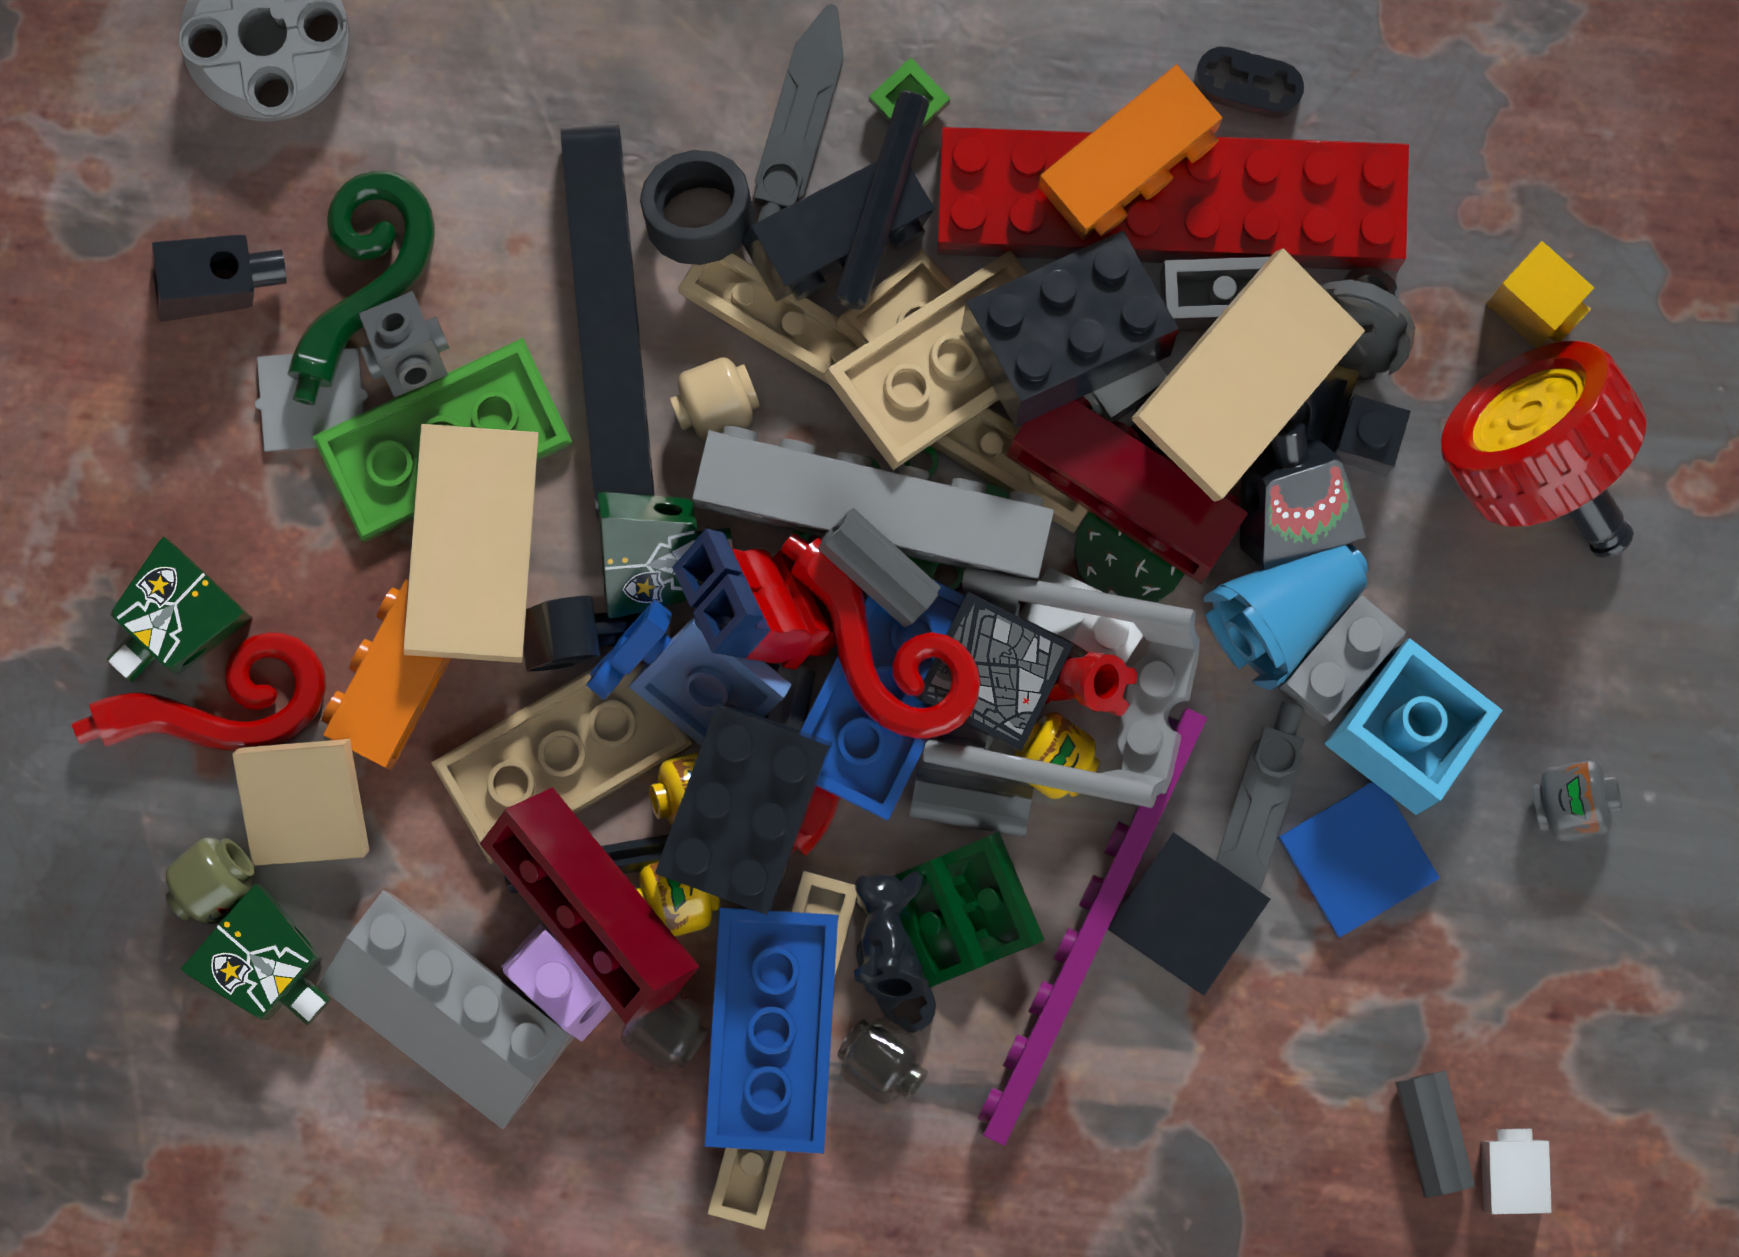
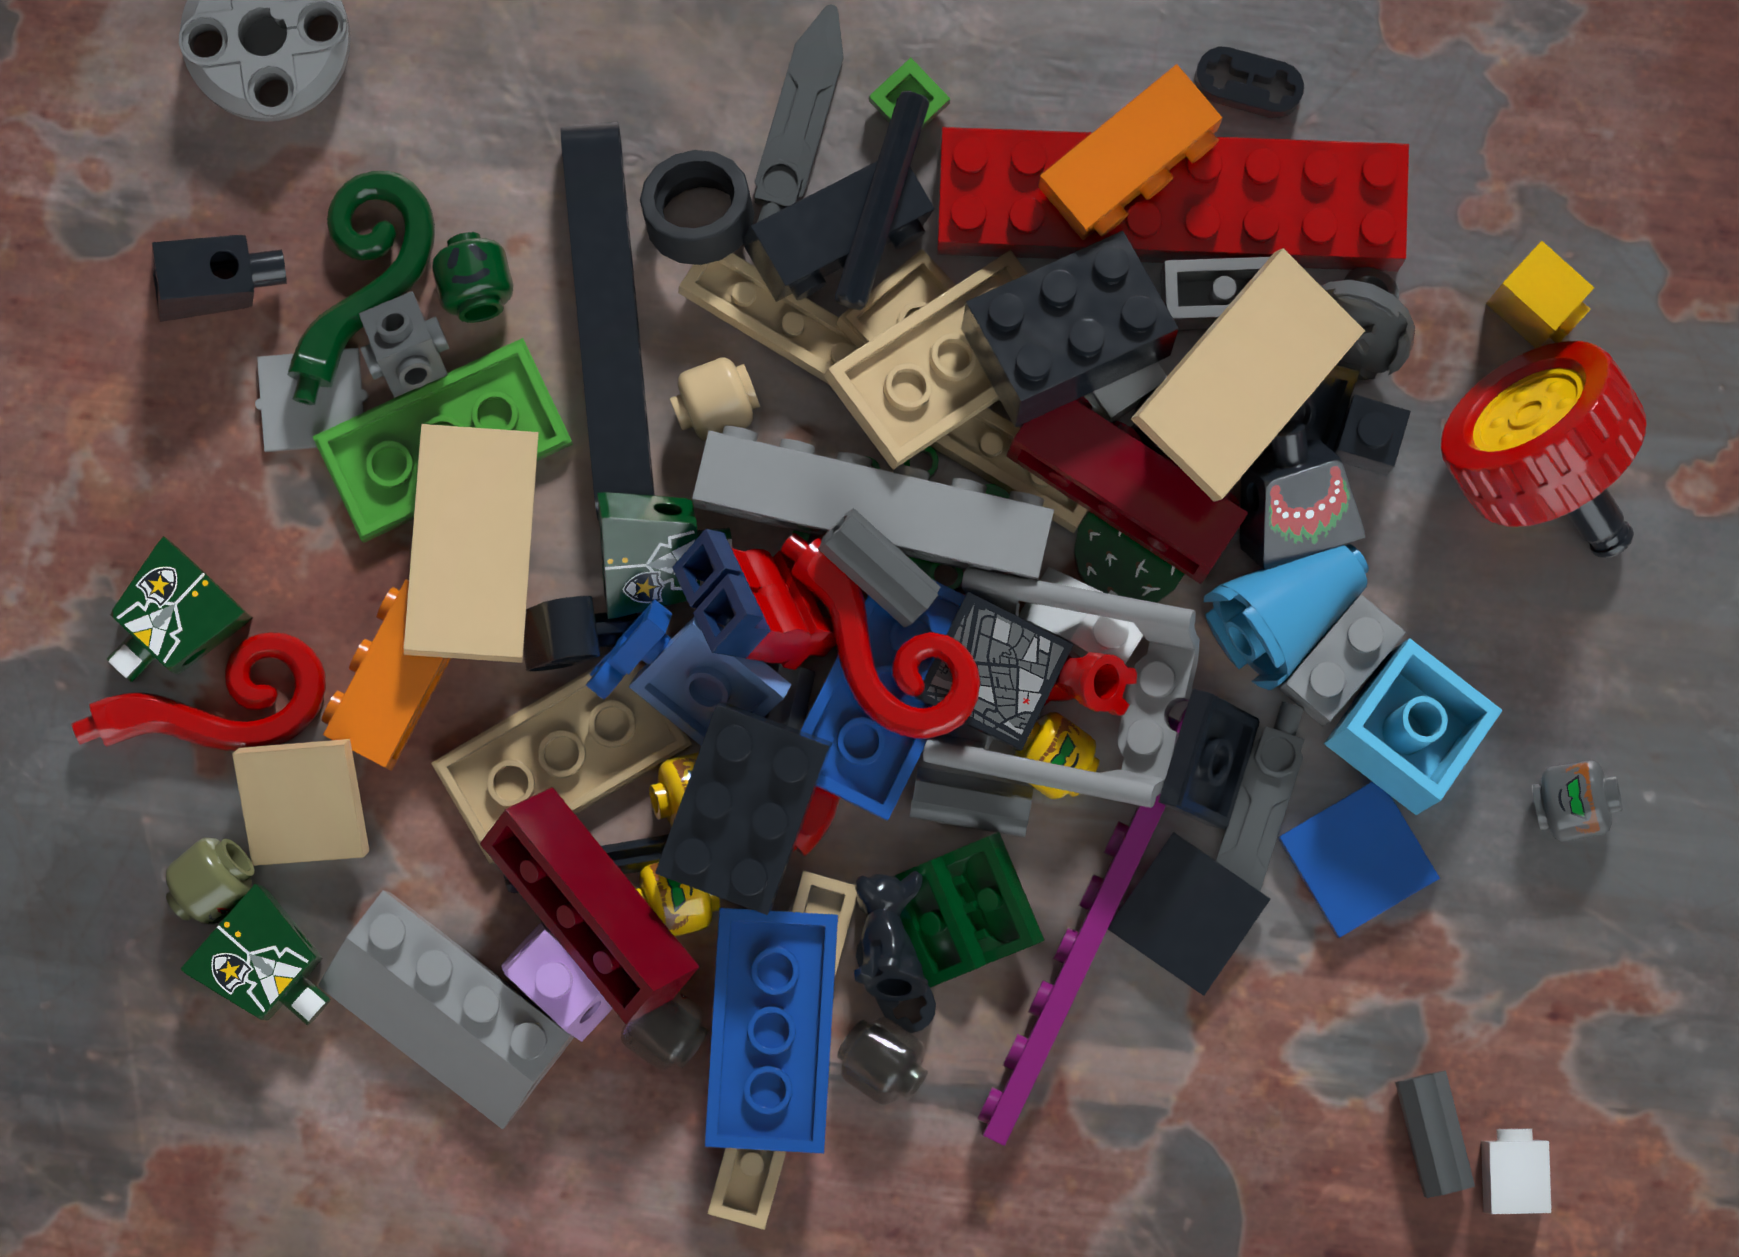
(472, 277): none -> dark green head
(1209, 759): none -> black tile

